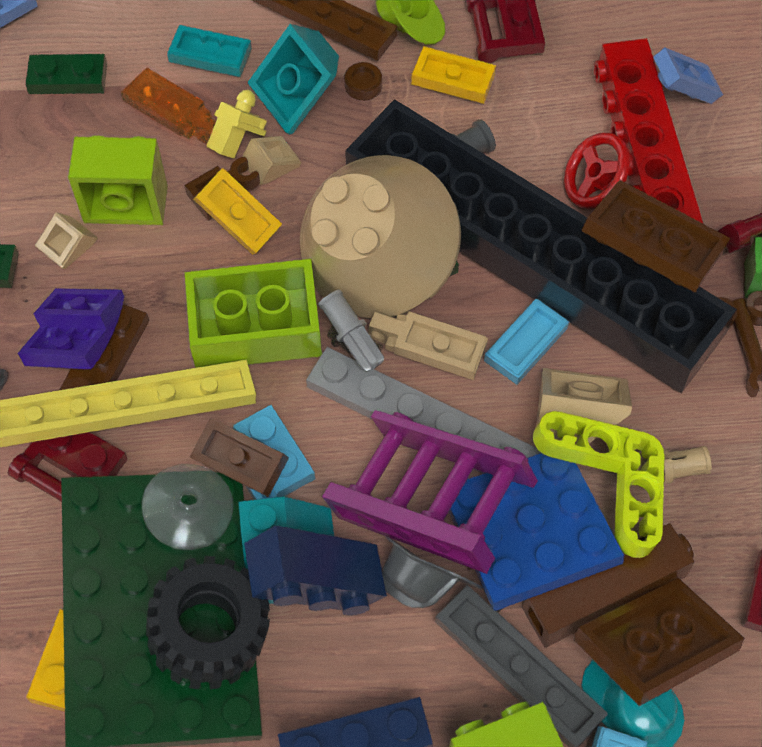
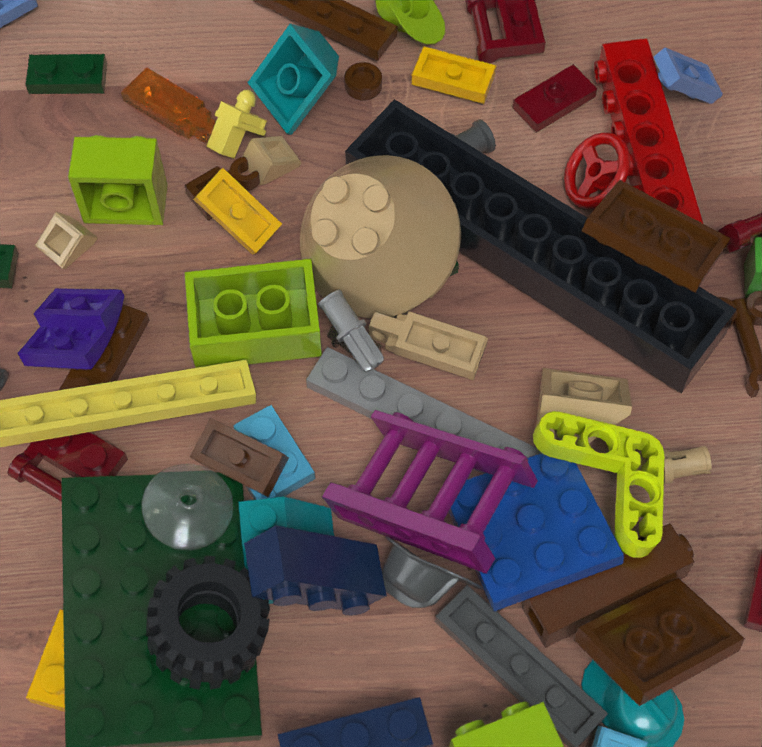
(209, 50): teal plate -> none
(526, 341): medium azure tile -> none
(554, 98): none -> dark red plate

